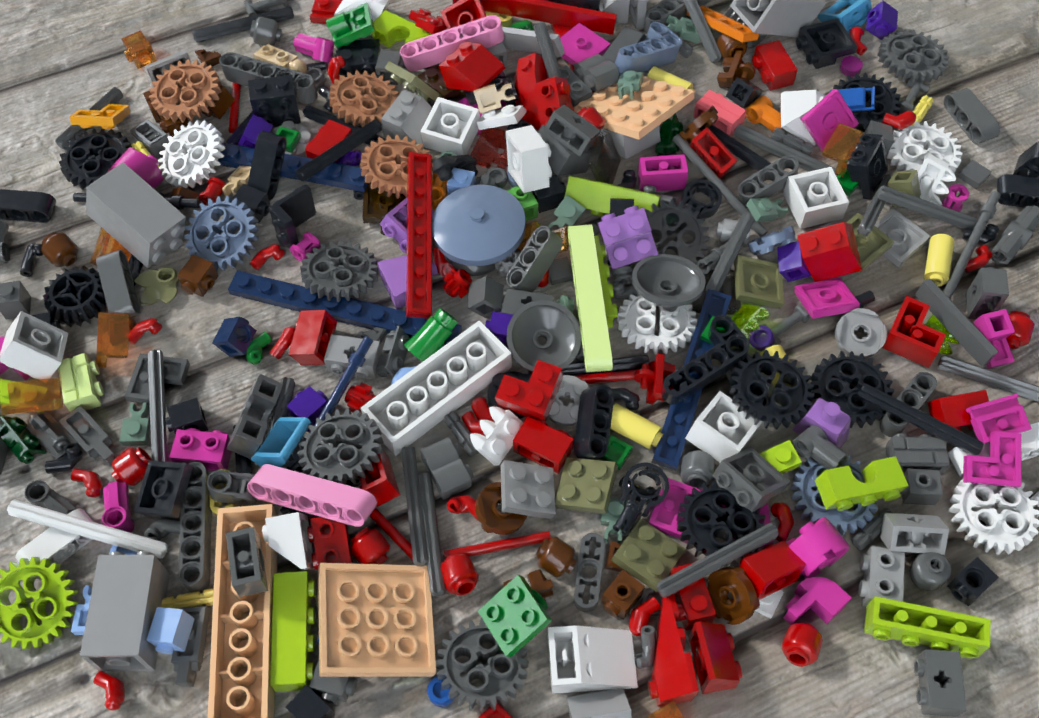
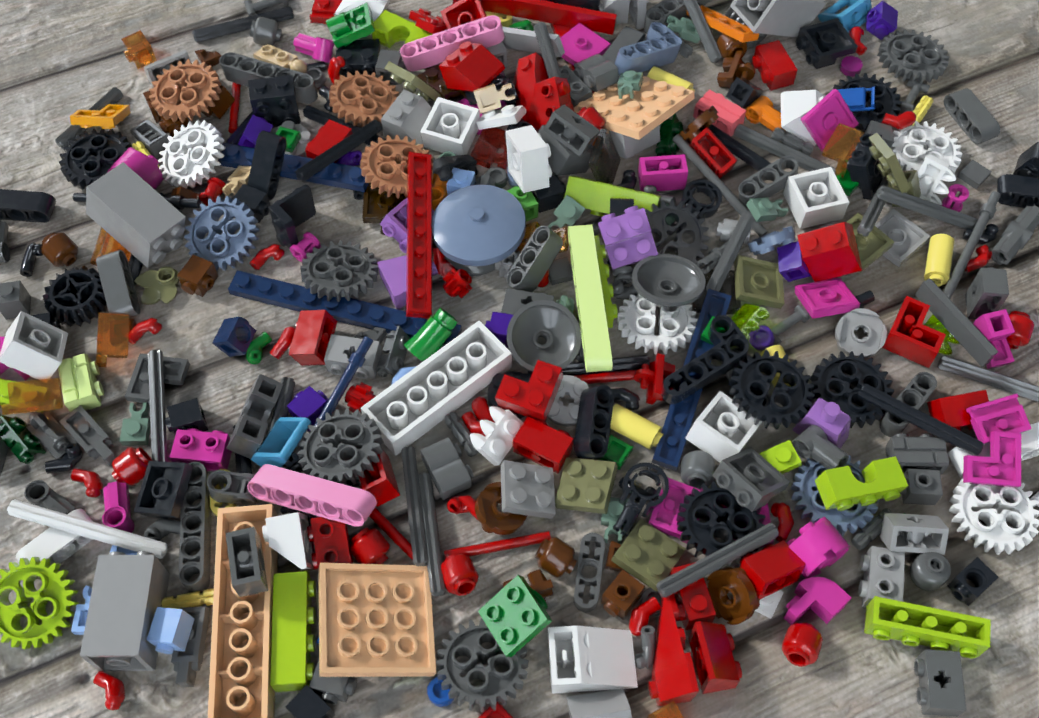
(485, 296): dark grey brick -> none
(888, 163): none -> olive plate

